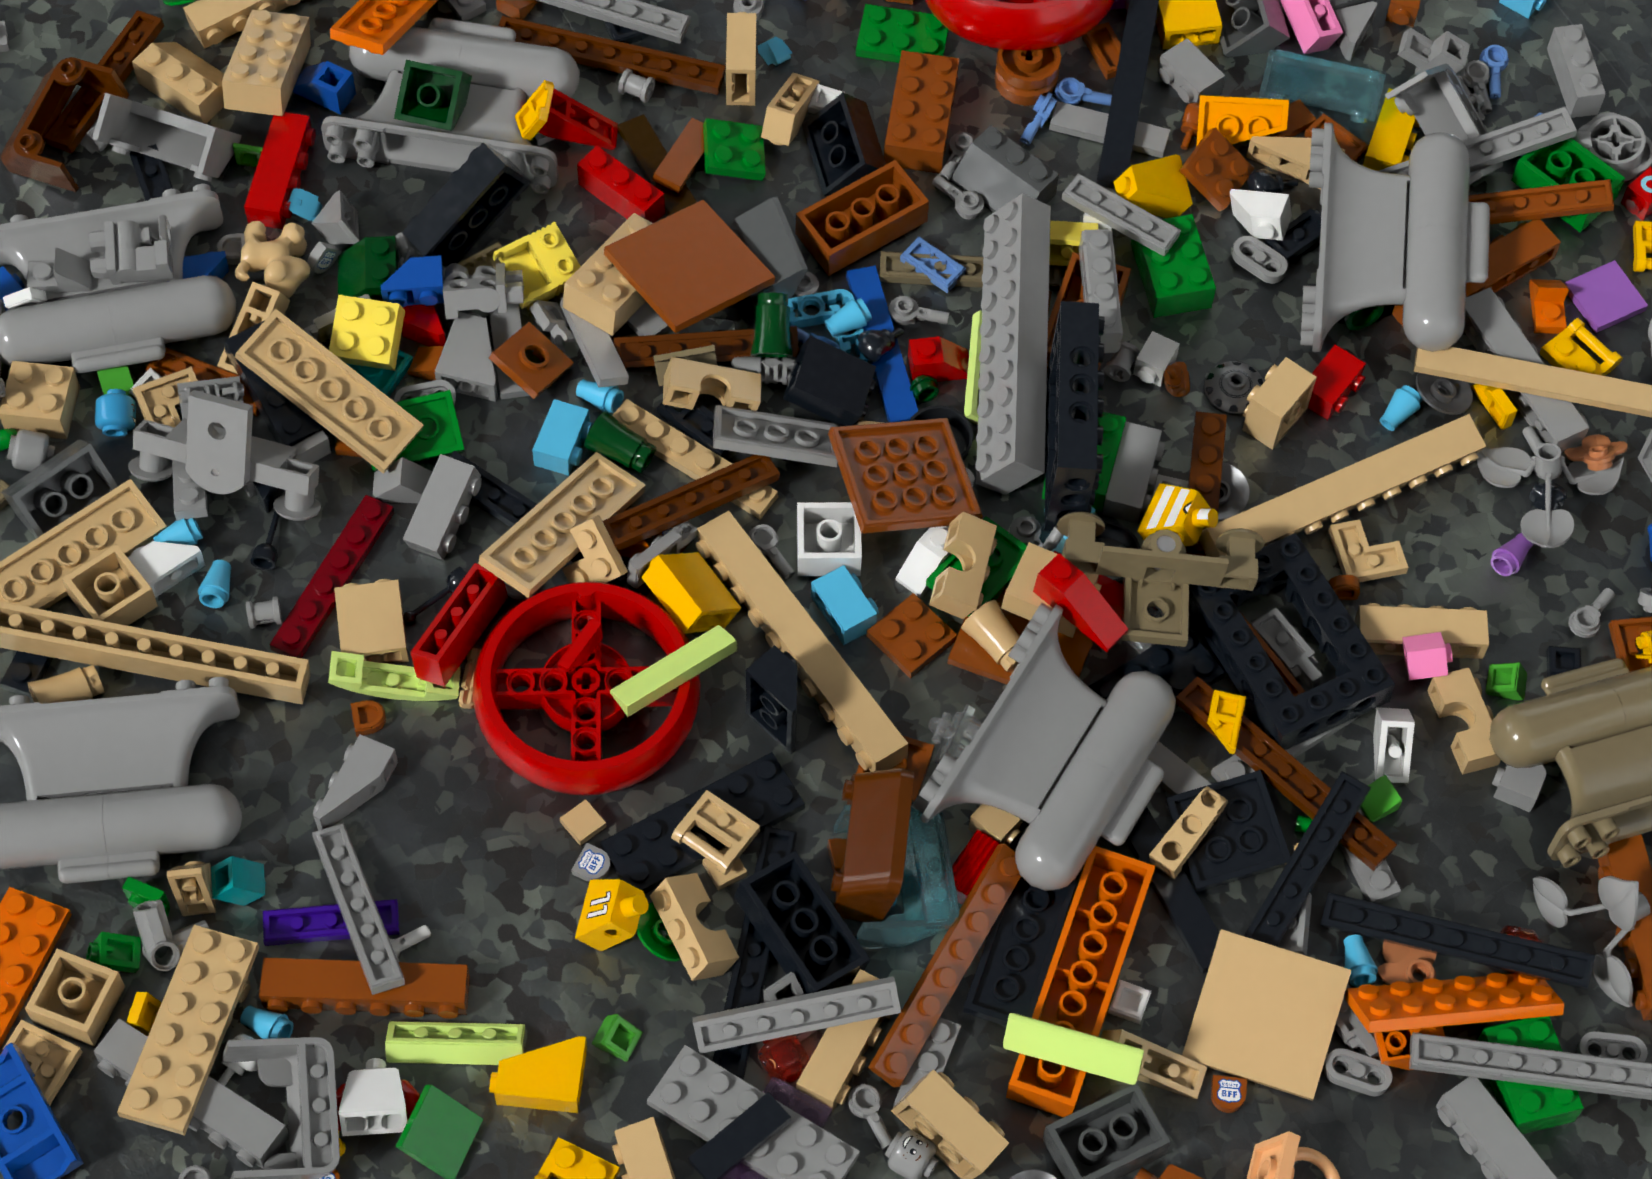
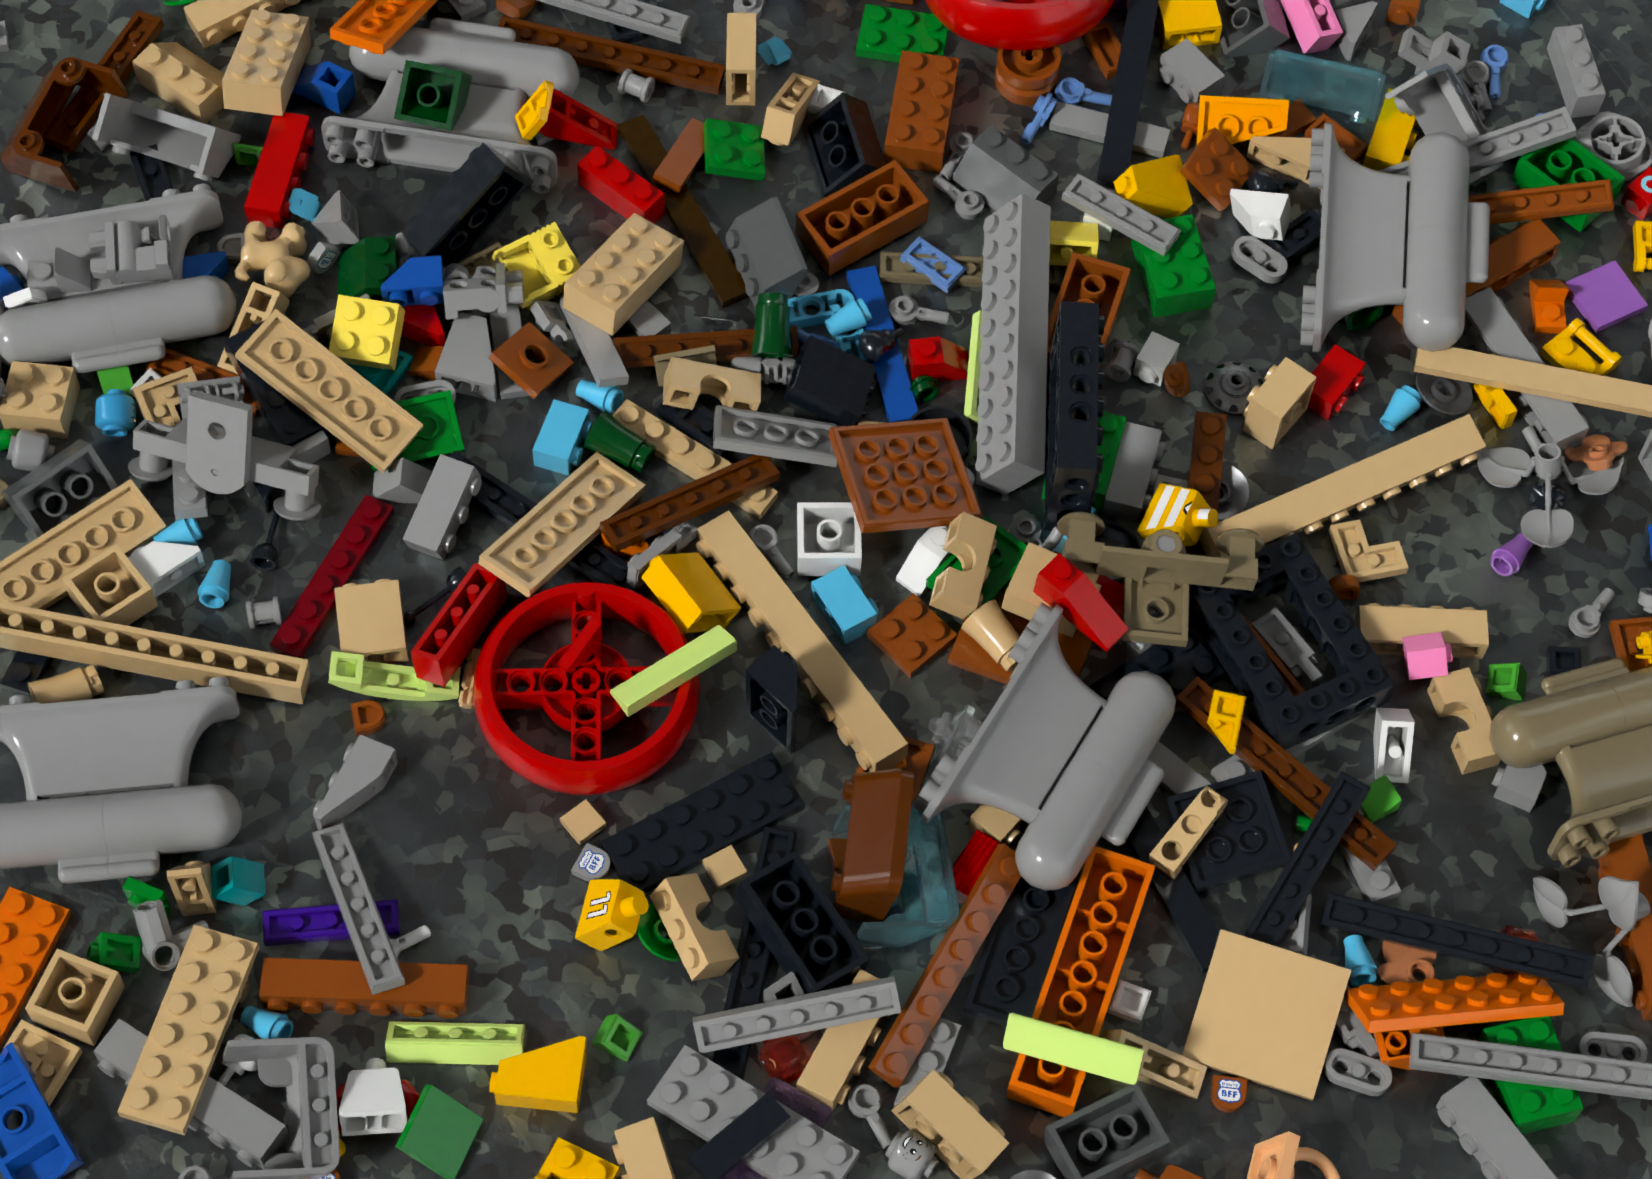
(143, 1012): yellow plate -> none
(600, 555): tan plate -> none
(689, 266): dark orange tile -> none
(723, 824): tan plate -> none
(1101, 284): light grey brick -> none

